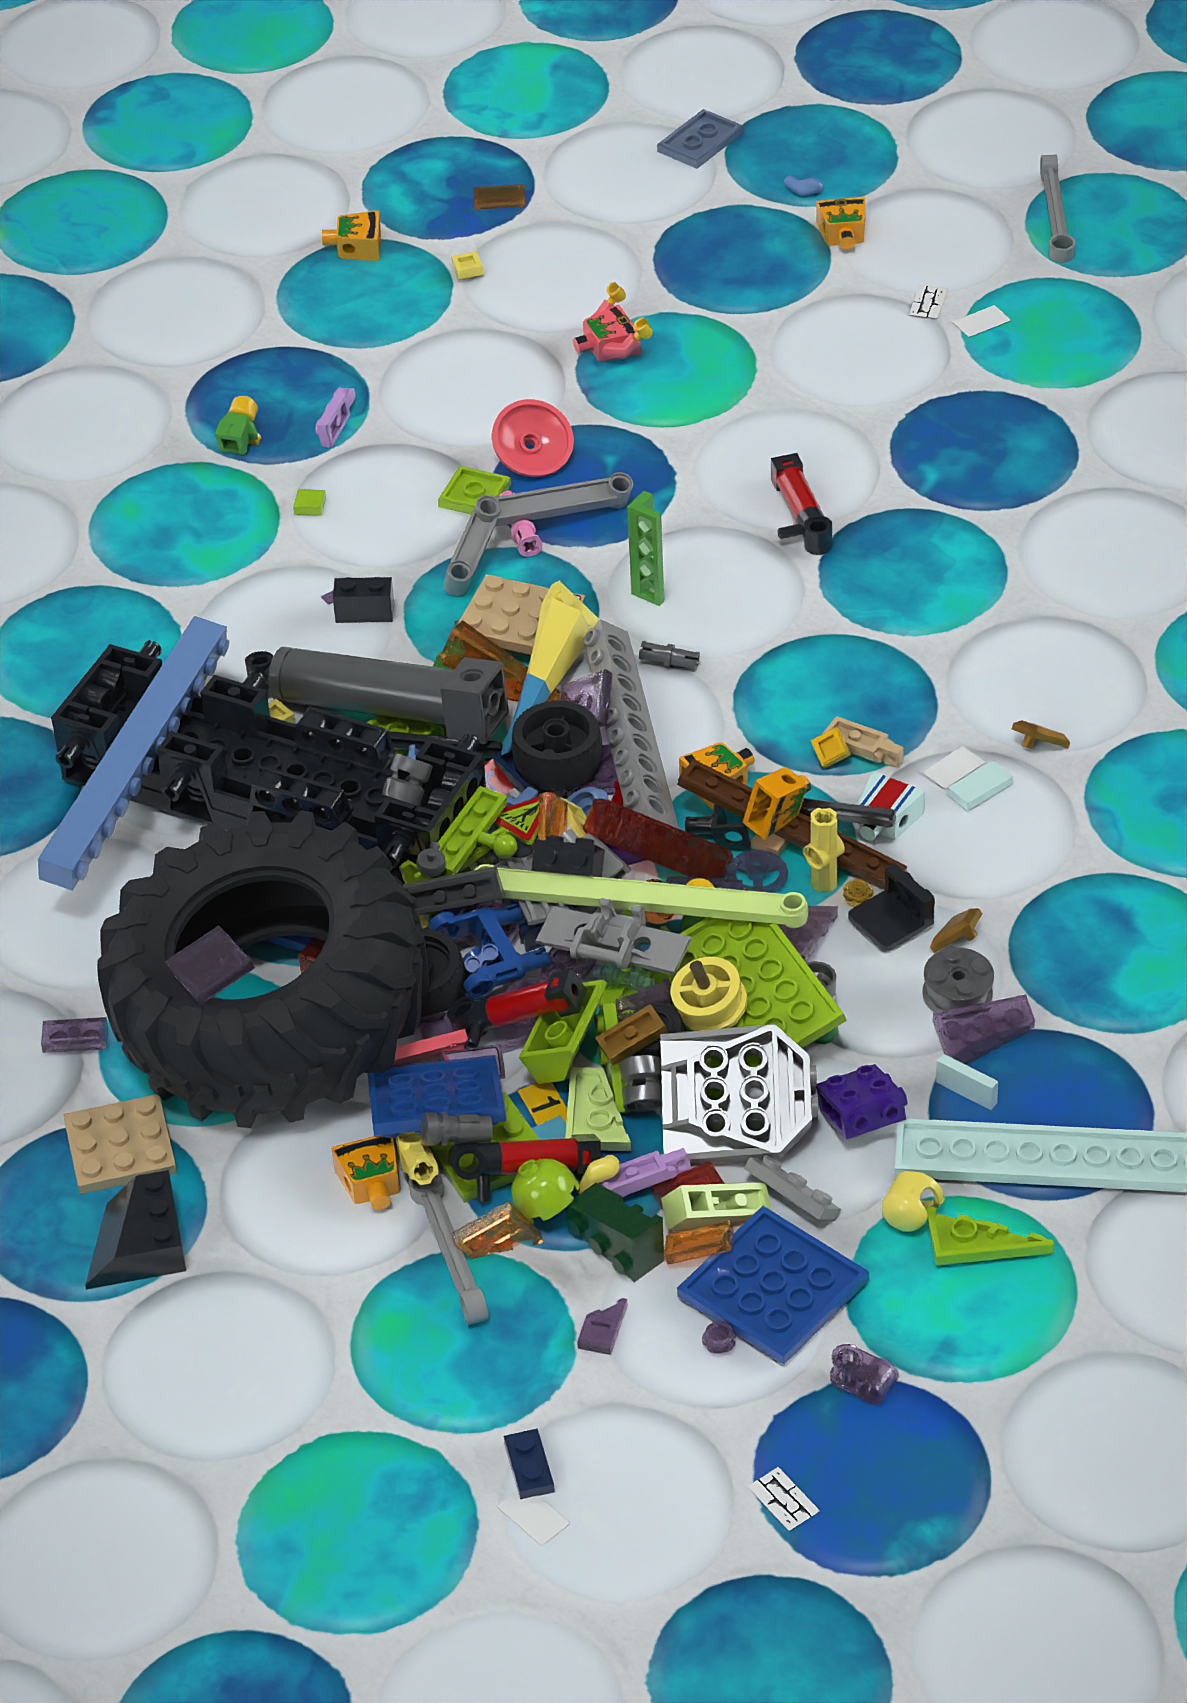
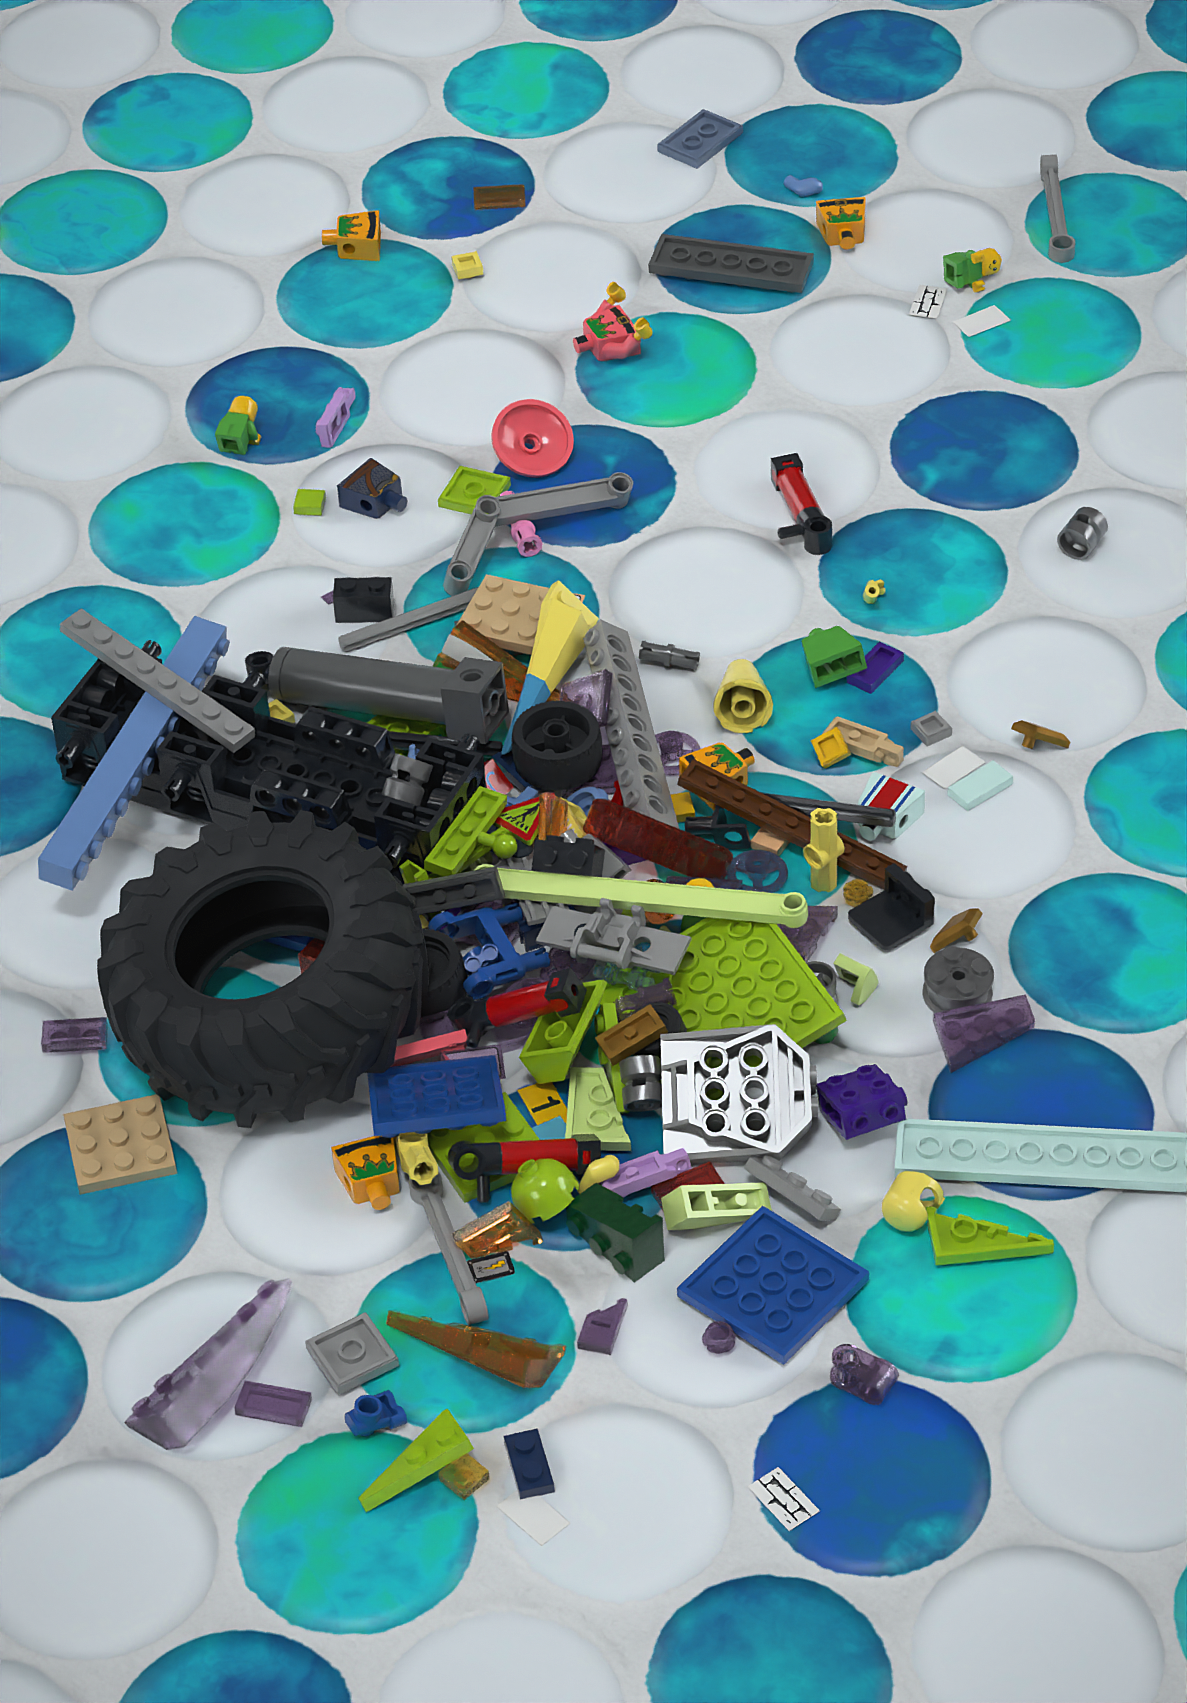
(138, 1234): black wedge -> none
(157, 680): none -> light grey plate
(209, 965): clear purple tile -> none
(211, 1374): none -> clear purple wedge
(273, 1403): none -> clear purple tile
(352, 1353): none -> light grey plate
(371, 490): none -> dark blue torso
(375, 1413): none -> blue plate
(406, 621): none -> light grey axle
(431, 861): dark grey piece -> none
(432, 1450): none -> lime wing
(457, 1129): flat silver axle -> none
(459, 649): none -> white sticker
(464, 1476): none -> clear yellow plate
(491, 1266): none -> sticker
(507, 1356): none -> clear orange wedge
(645, 549): bright green fence -> none
(672, 748): none -> clear purple piece
(682, 806): none -> yellow tile
(698, 1242): clear orange tile -> none
(709, 994): light yellow wheel -> none
(731, 263): none -> dark grey plate
(742, 698): none -> light yellow cone
(775, 801): light orange torso -> none
(832, 655): none -> bright green torso
(857, 974): none -> yellowish green tile
(872, 590): none -> light yellow arm
(880, 663): none -> dark purple tile
(931, 728): none -> light grey tile
(967, 1081): light aqua tile -> none
(969, 266): none -> bright green piece
(1082, 533): none -> flat silver wheel

